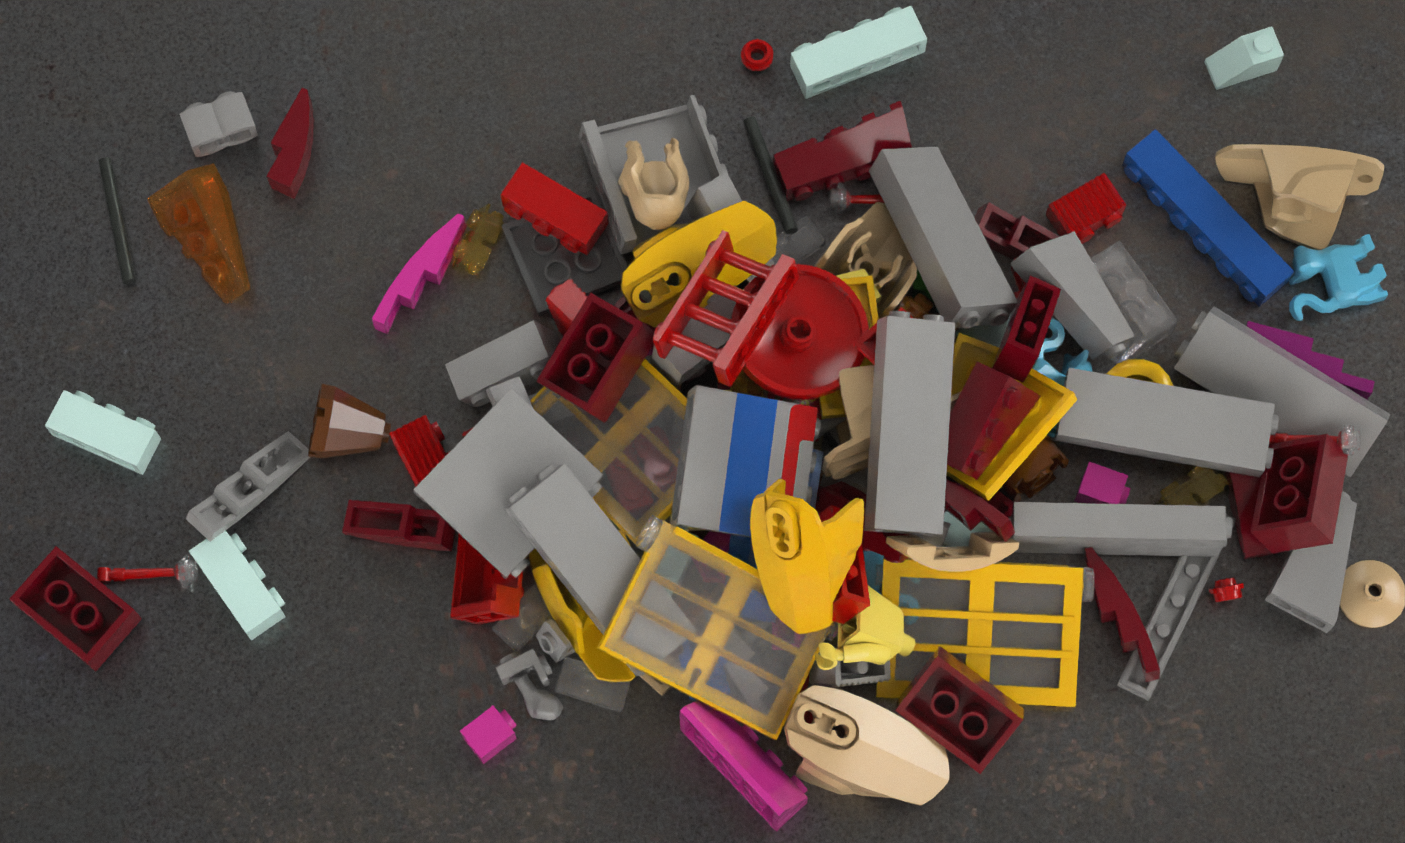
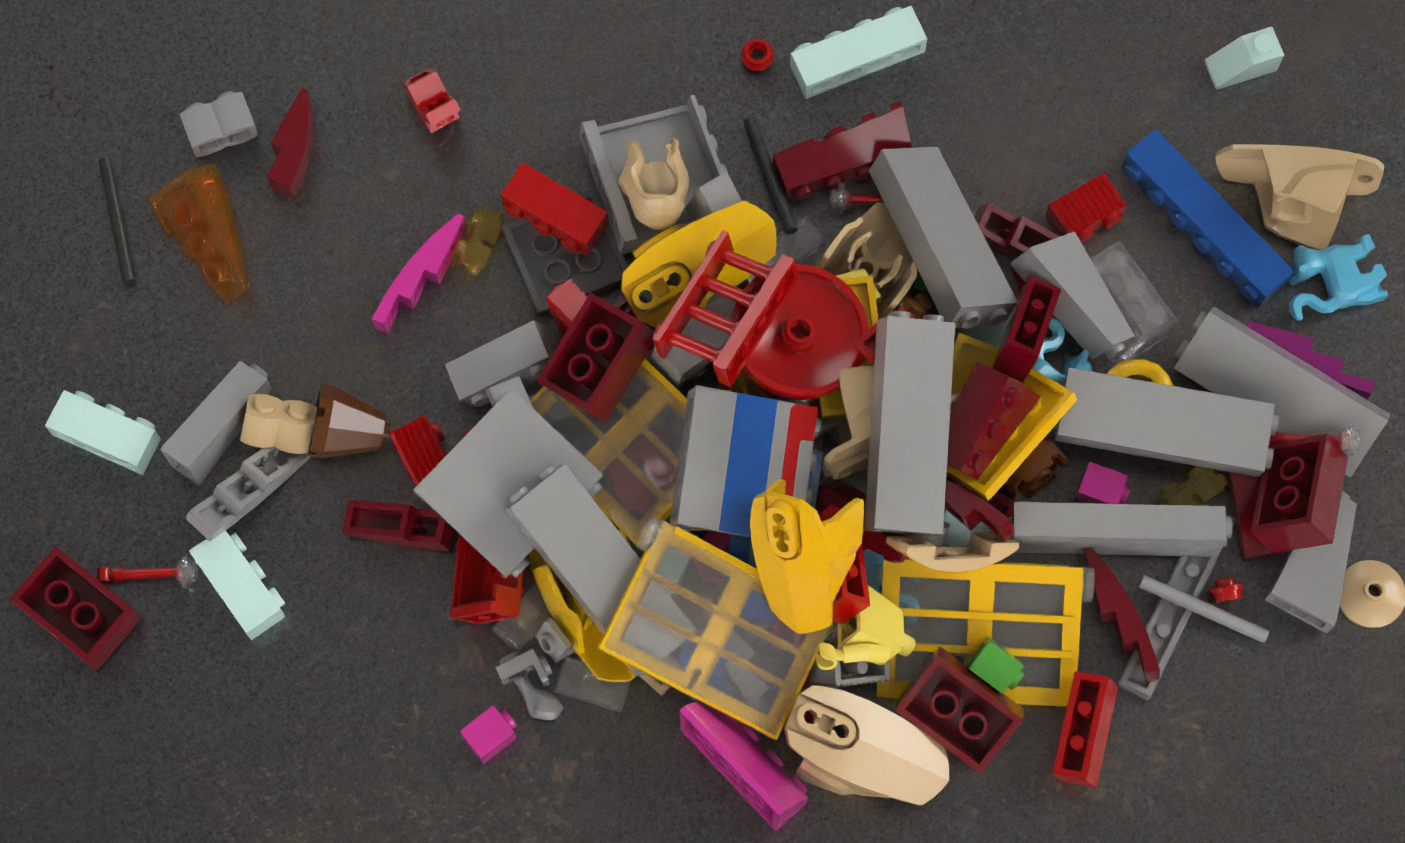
(214, 423): none -> light grey slope
(278, 423): none -> tan brick
(431, 100): none -> brick
(996, 666): none -> bright green brick
(1085, 729): none -> red brick
(1203, 608): none -> light grey bar

